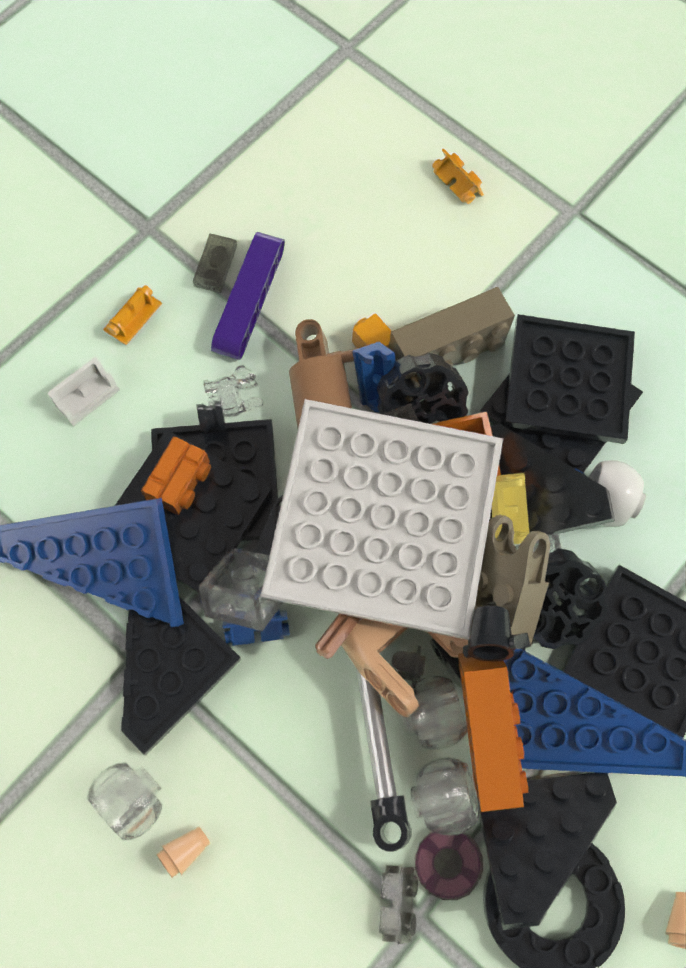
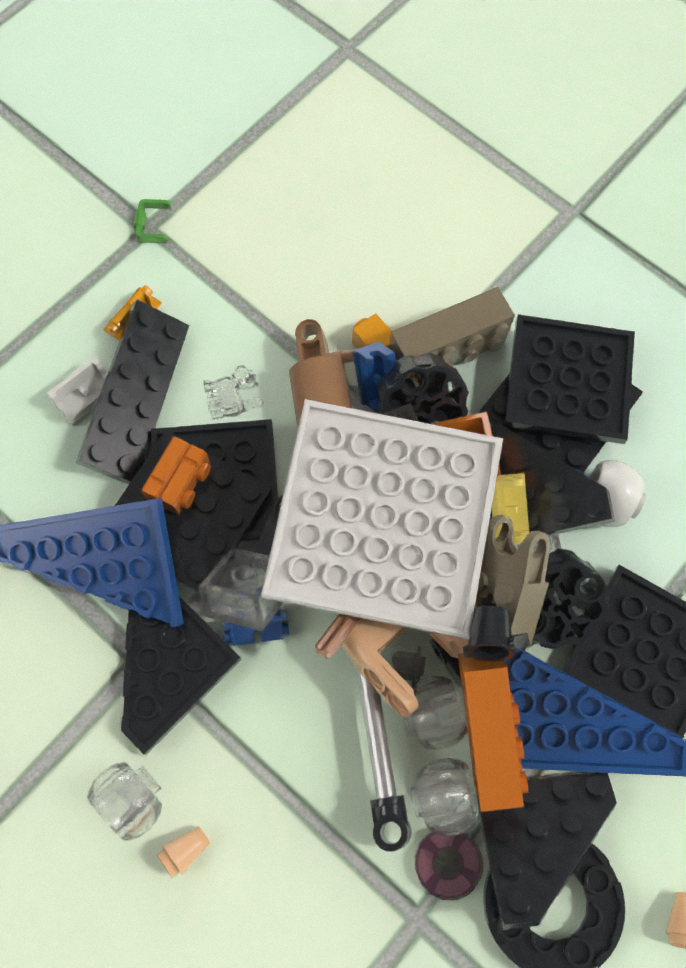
(133, 393): none -> black plate
(140, 219): none -> bright green piece
(211, 417): black wheel -> none
(215, 263): clear smoke plate -> none
(248, 296): dark purple beam -> none
(400, 918): clear smoke hinge -> none
(466, 183): light orange hinge -> none

